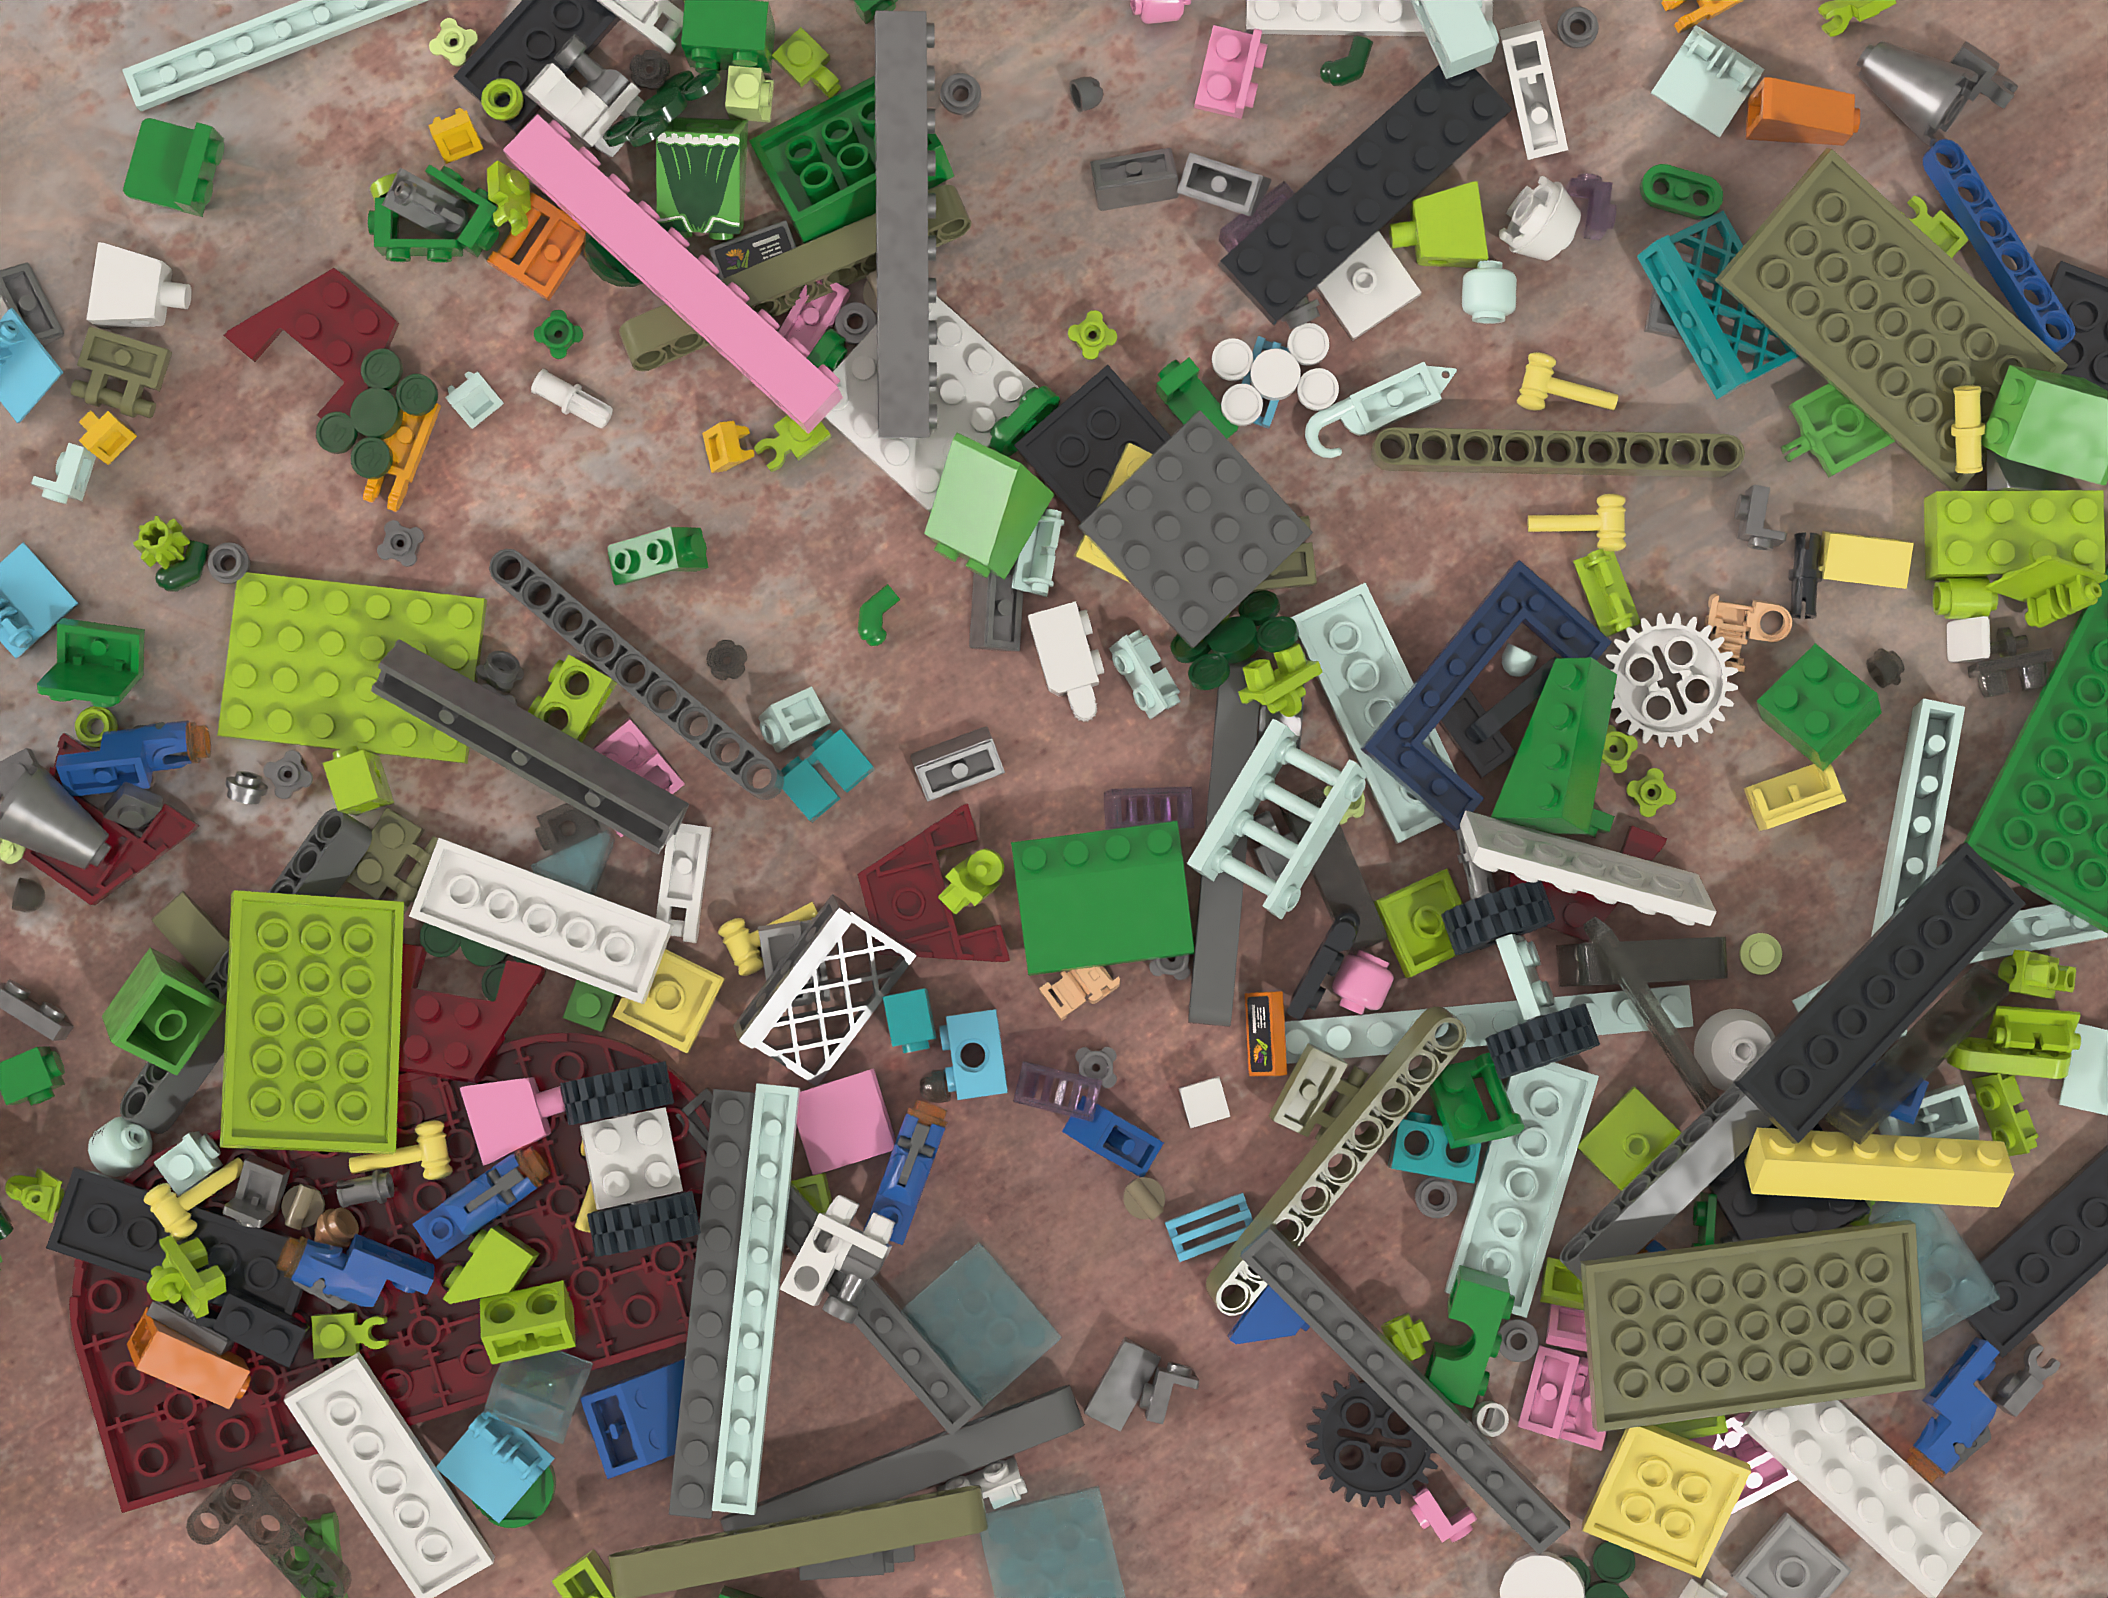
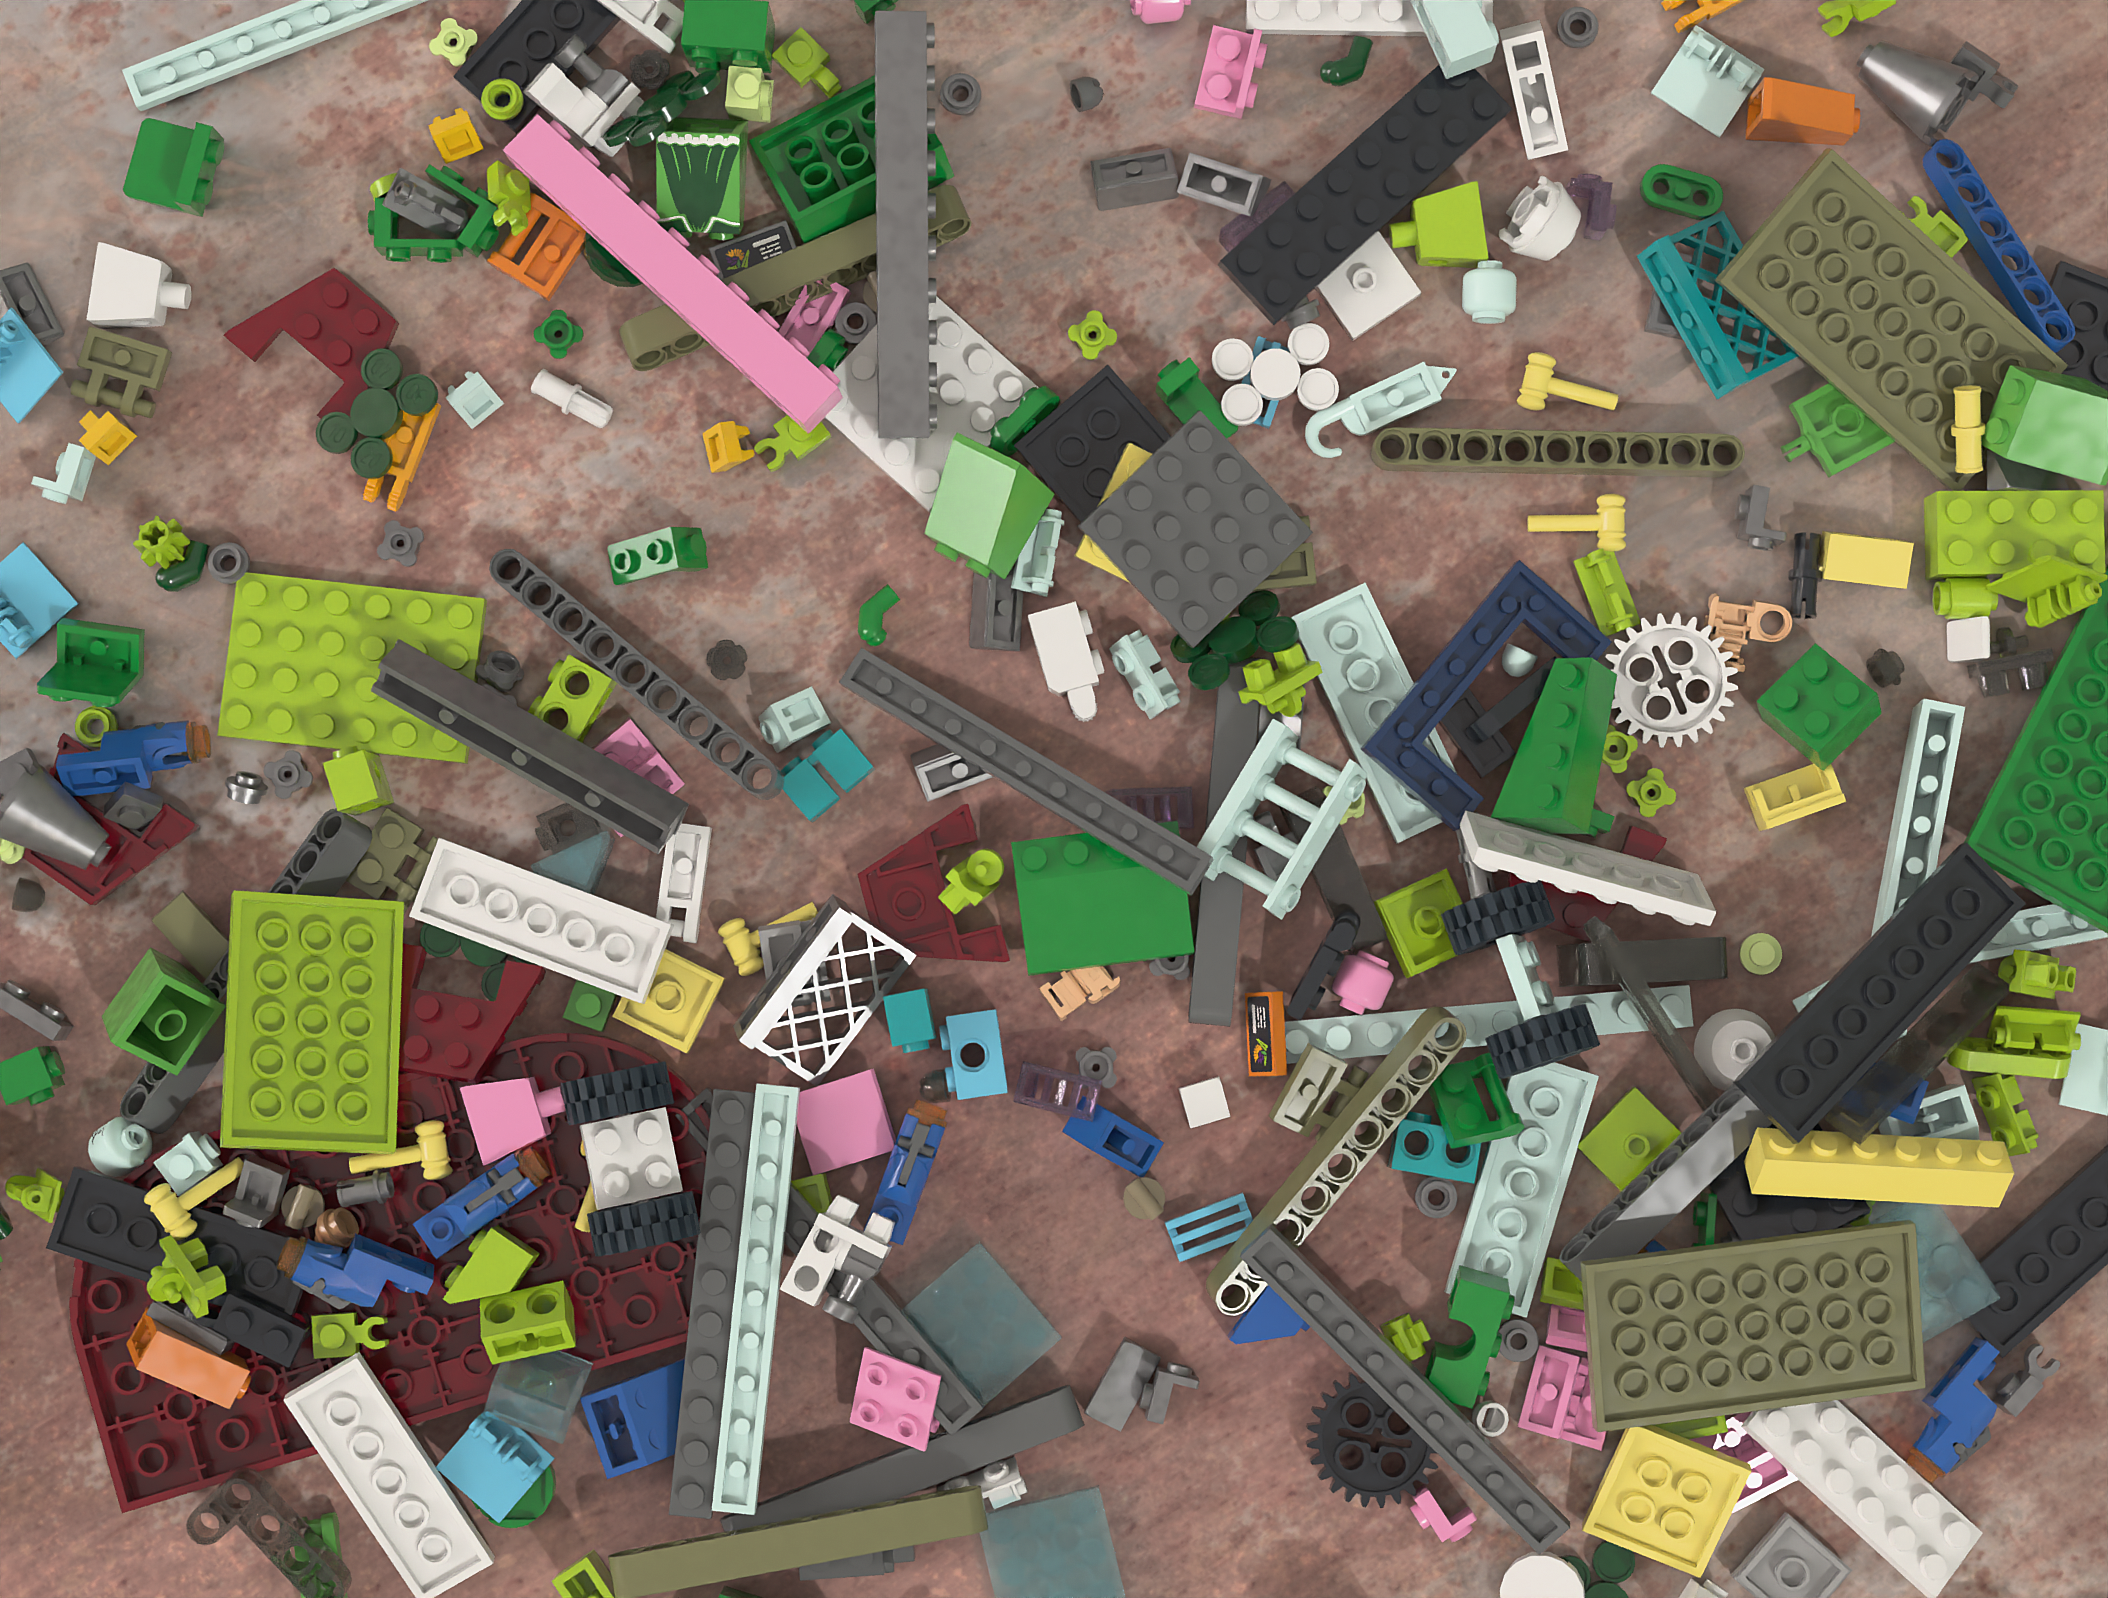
(896, 1399): none -> bright pink hinge
(1027, 771): none -> dark grey plate

